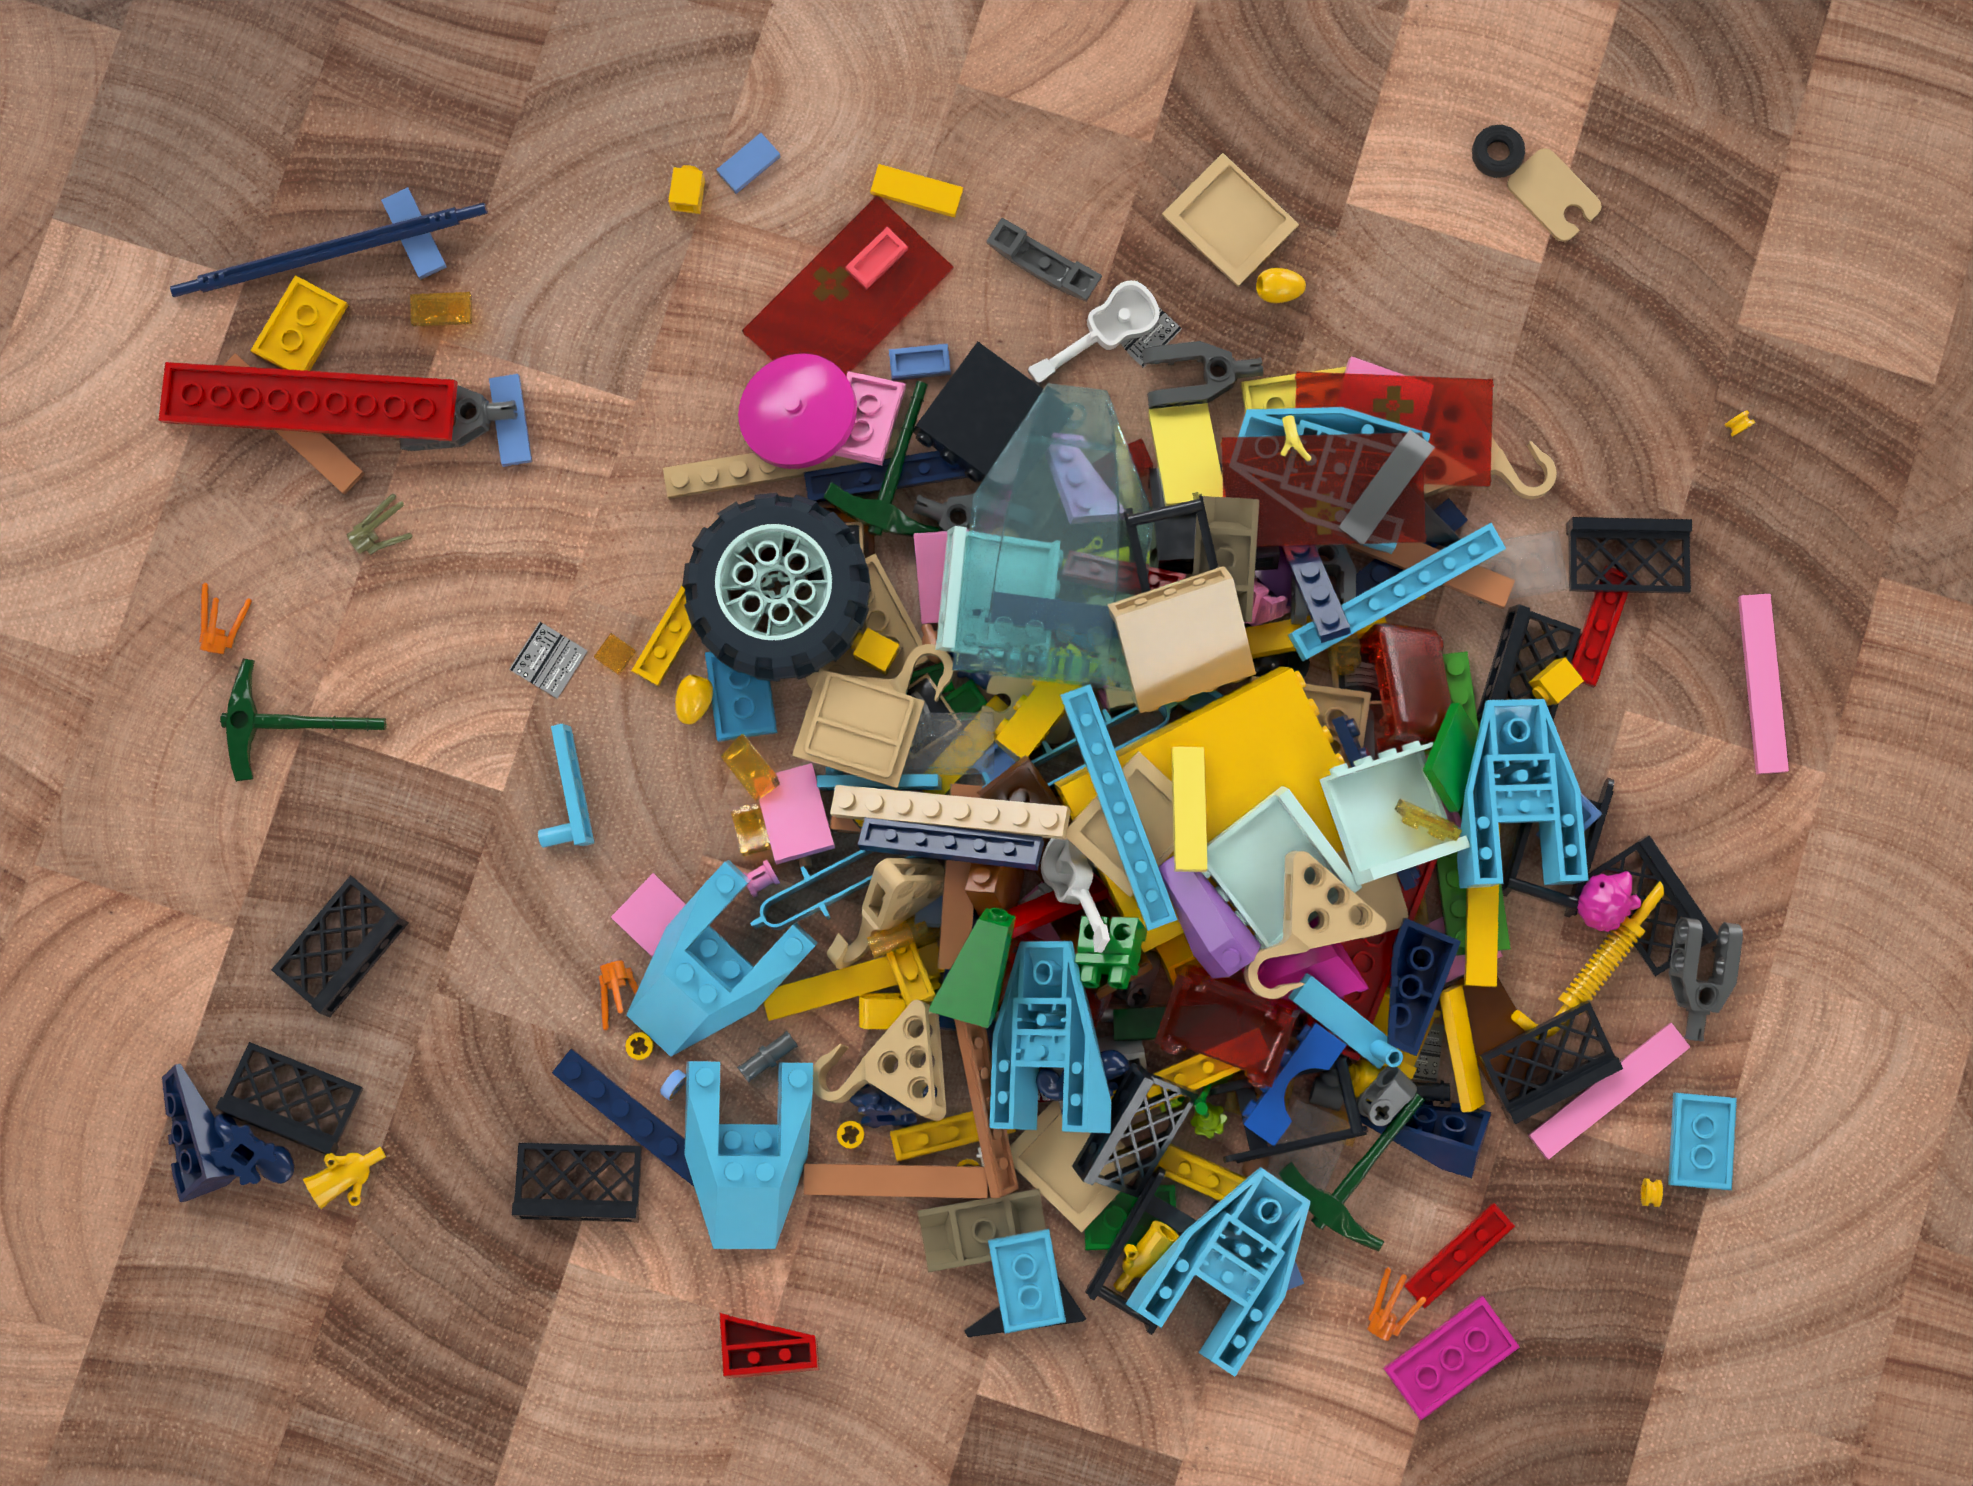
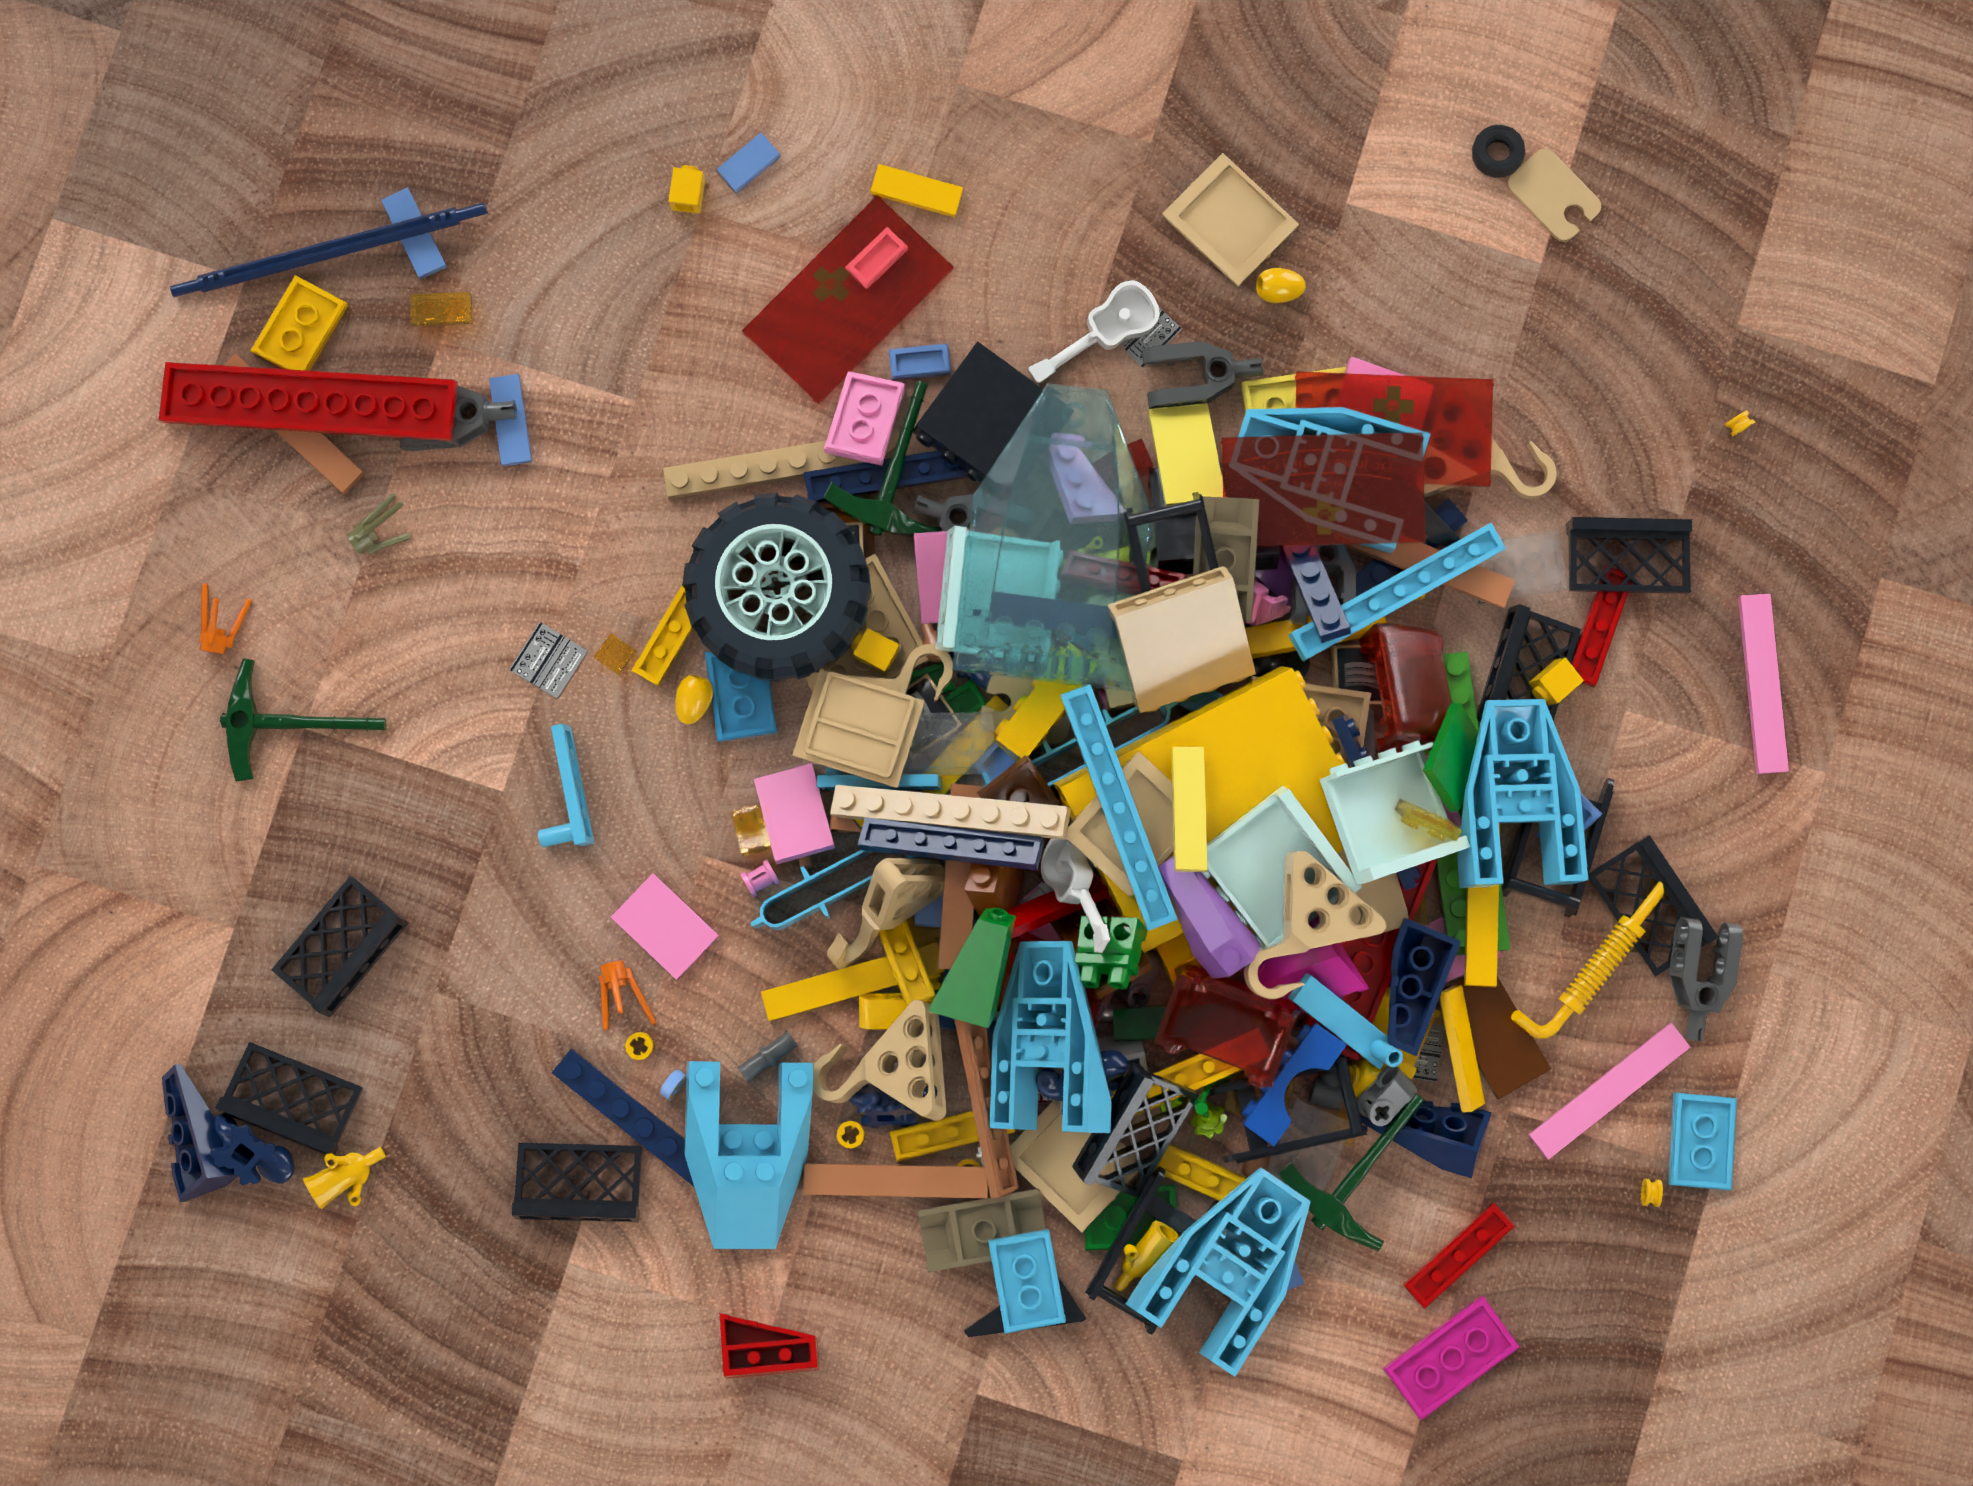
(700, 979): medium azure wedge -> none
(750, 768): clear yellow slope -> none
(797, 411): dark pink dish -> none
(896, 937): clear yellow cylinder -> none
(1043, 262): dark grey slope -> none
(1292, 438): light yellow bar -> none
(1345, 655): clear yellow bracket -> none
(1383, 1322): orange plant -> none
(1386, 487): dark grey slope -> none
(1434, 1091): black pin -> none
(1558, 1087): black fence -> none
(1607, 901): dark pink animal -> none

